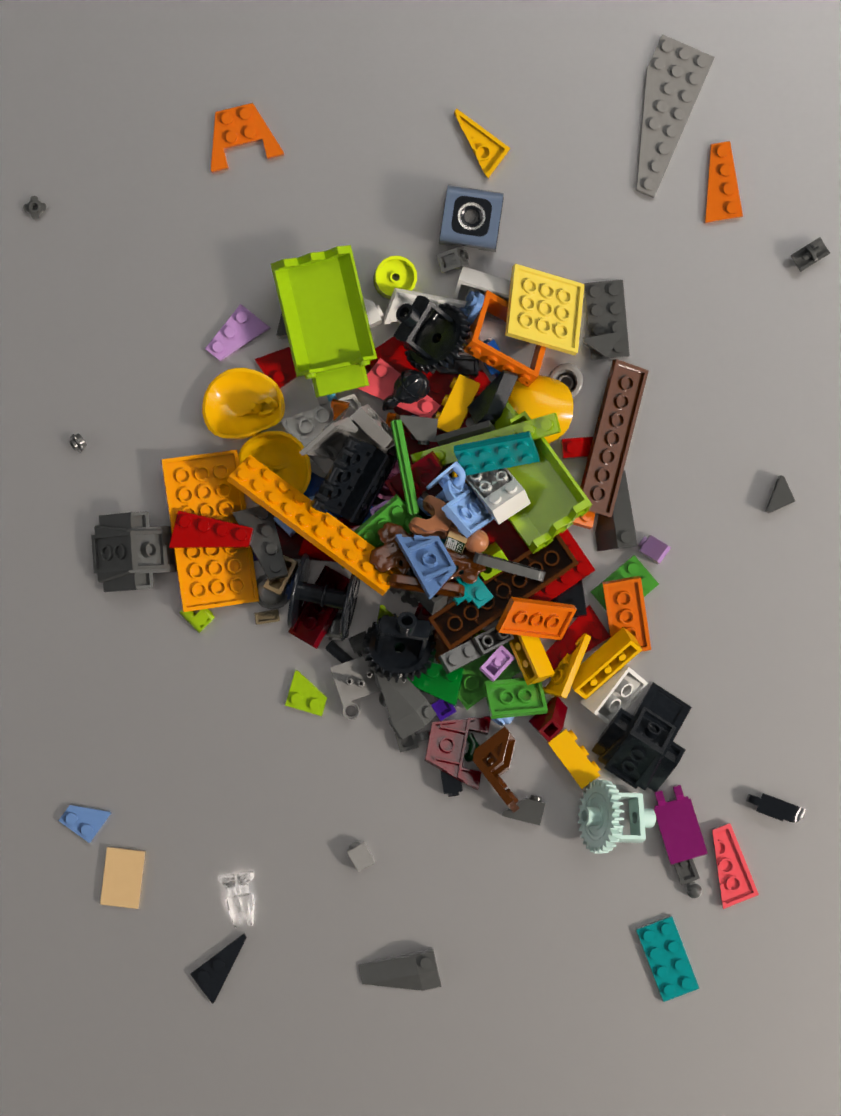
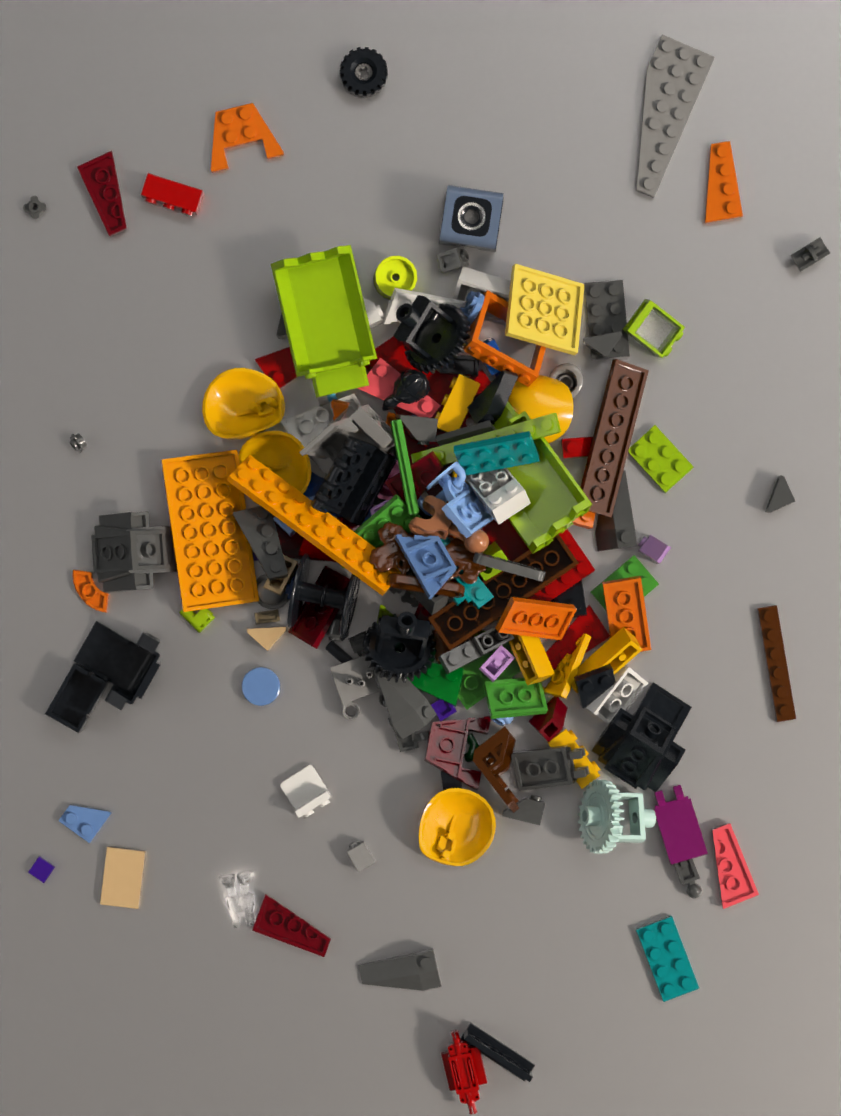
(41, 869): none -> dark purple tile
(77, 698): none -> black piece
(89, 591): none -> orange tile
(104, 190): none -> dark red wing
(121, 662): none -> black piece
(172, 194): none -> red brick
(205, 532): red wing -> none
(214, 972): black wing -> none
(236, 332): lavender wing -> none
(261, 686): none -> medium blue tile
(267, 636): none -> tan slope
(284, 925): none -> dark red wing
(305, 695): lime wing -> none
(306, 791): none -> white bracket
(359, 60): none -> black bush
(455, 542): tile -> none
(456, 827): none -> yellow piece
(464, 1070): none -> red piece
(484, 145): yellow wing -> none
(498, 1052): none -> black fence
(547, 767): none -> dark grey tile
(593, 684): none -> black wing
(654, 328): none -> window
(660, 459): none -> lime plate
(776, 663): none -> reddish brown plate
(777, 808): black piece -> none

